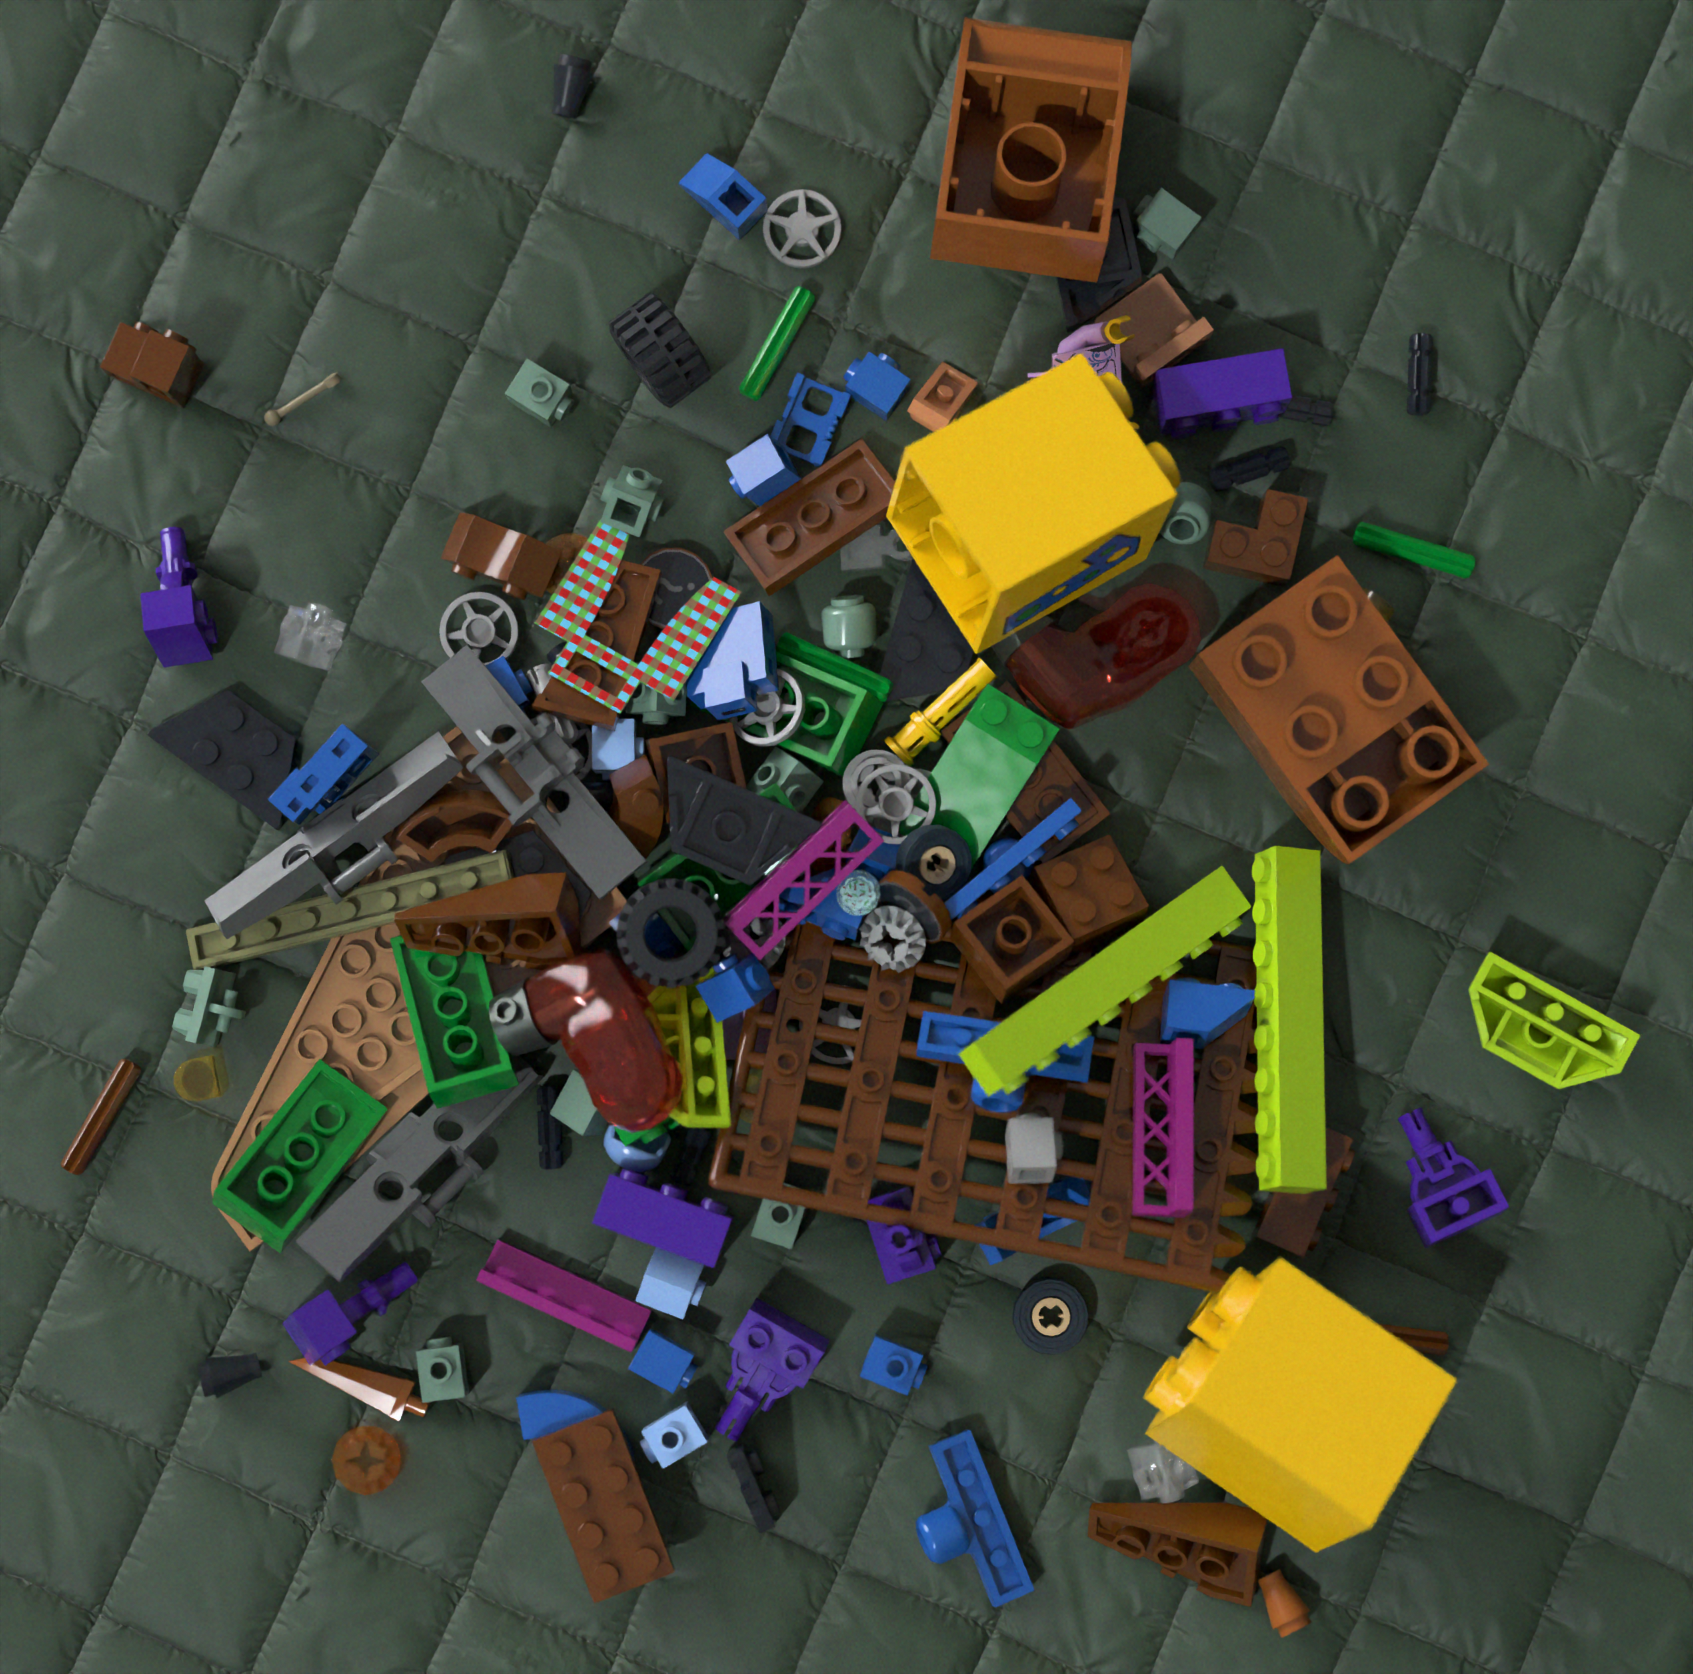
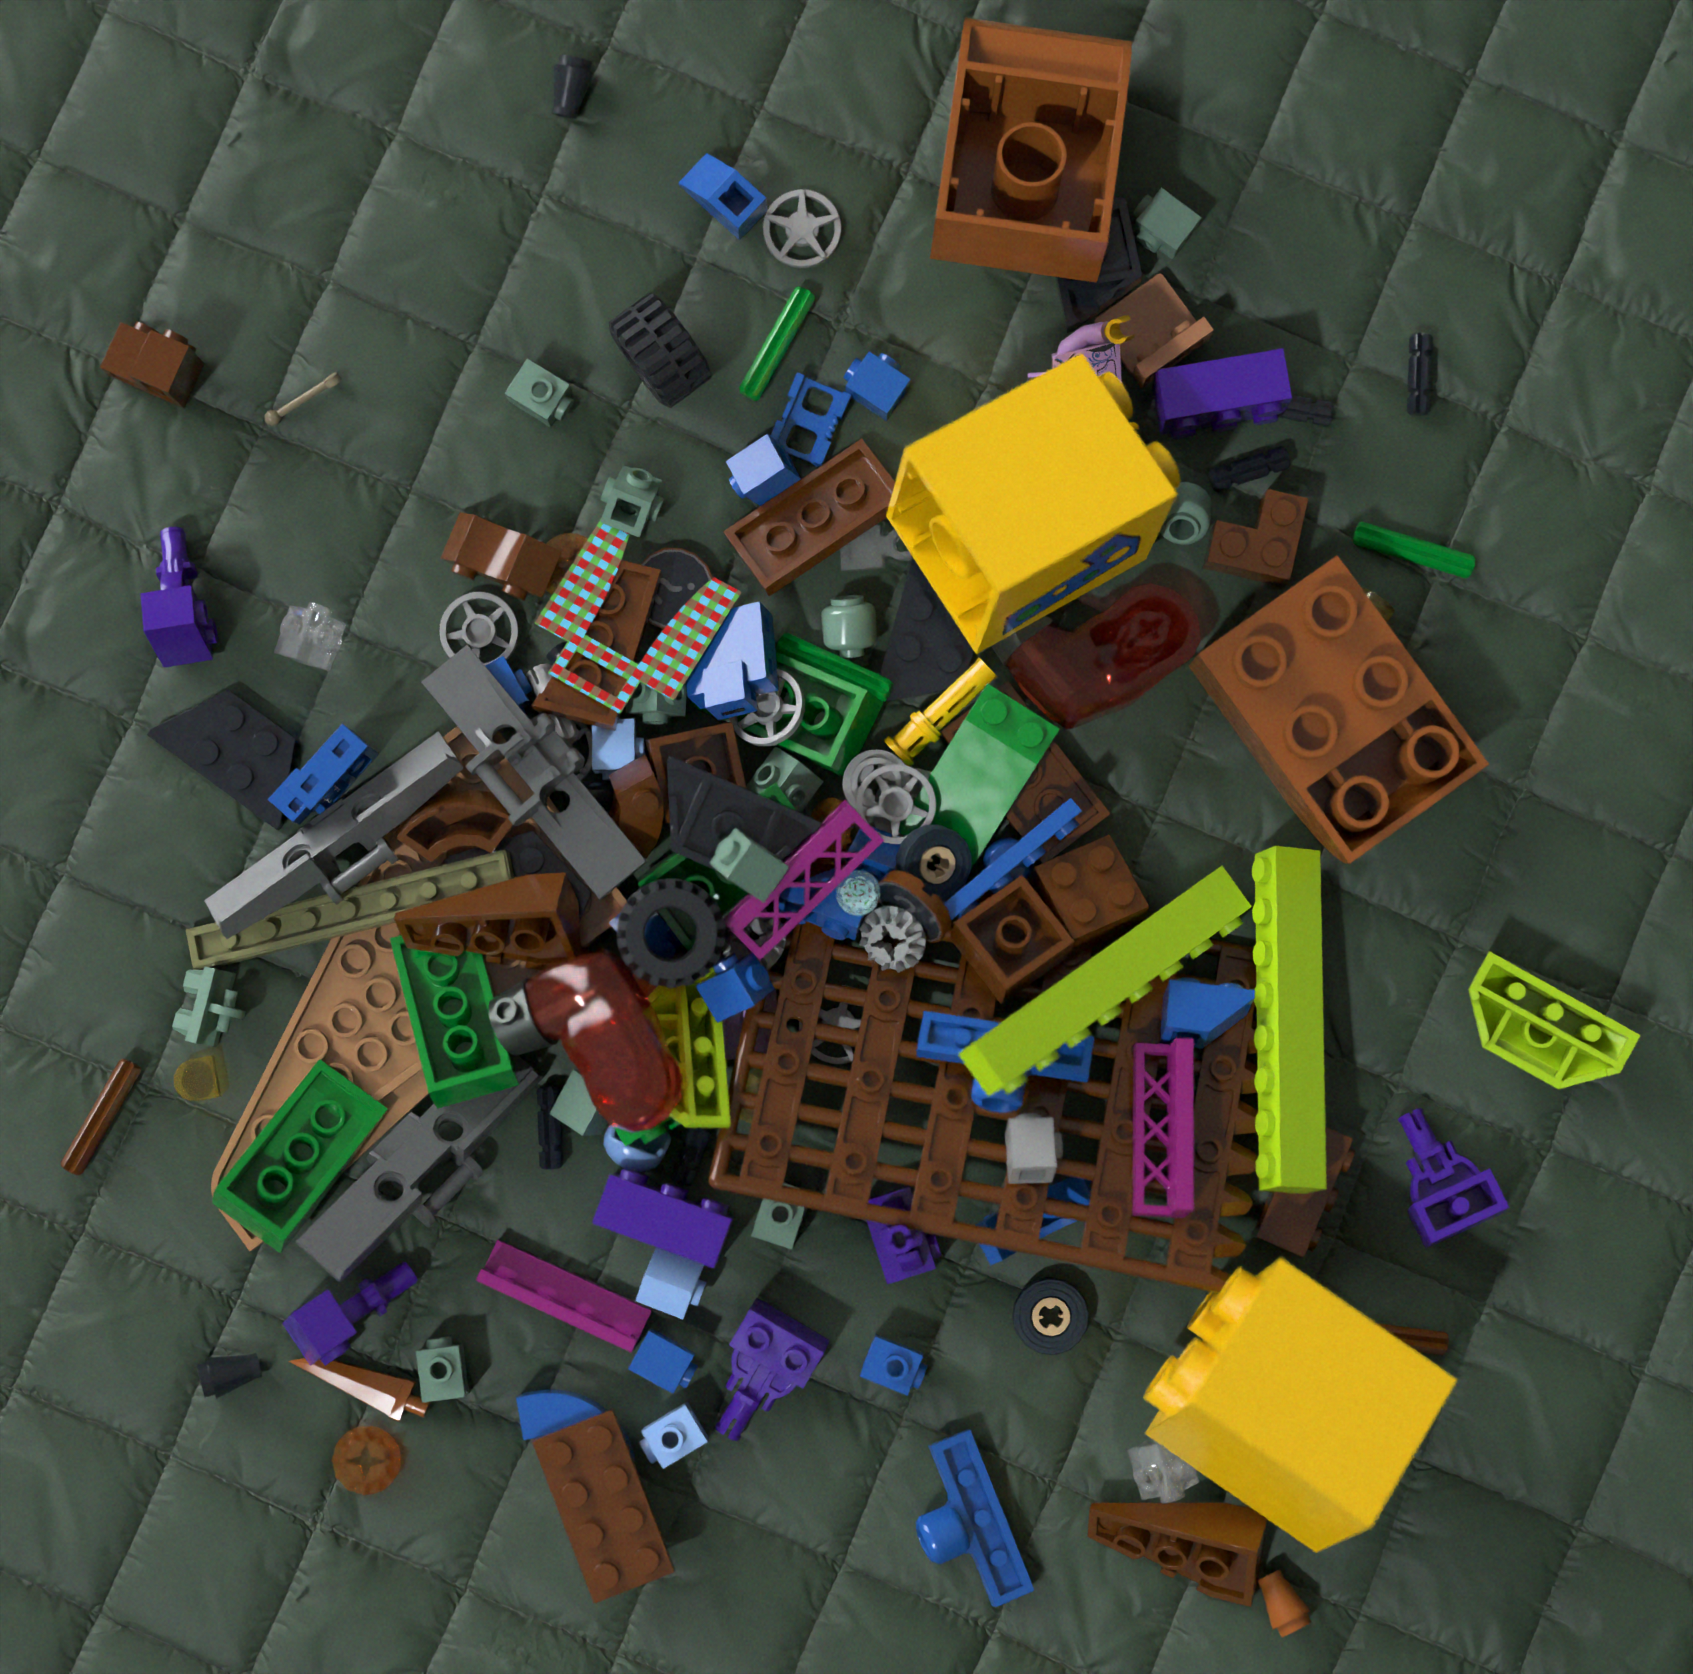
(748, 865): none -> sand green brick
(760, 1502): black wing -> none
(941, 398): nougat slope -> none

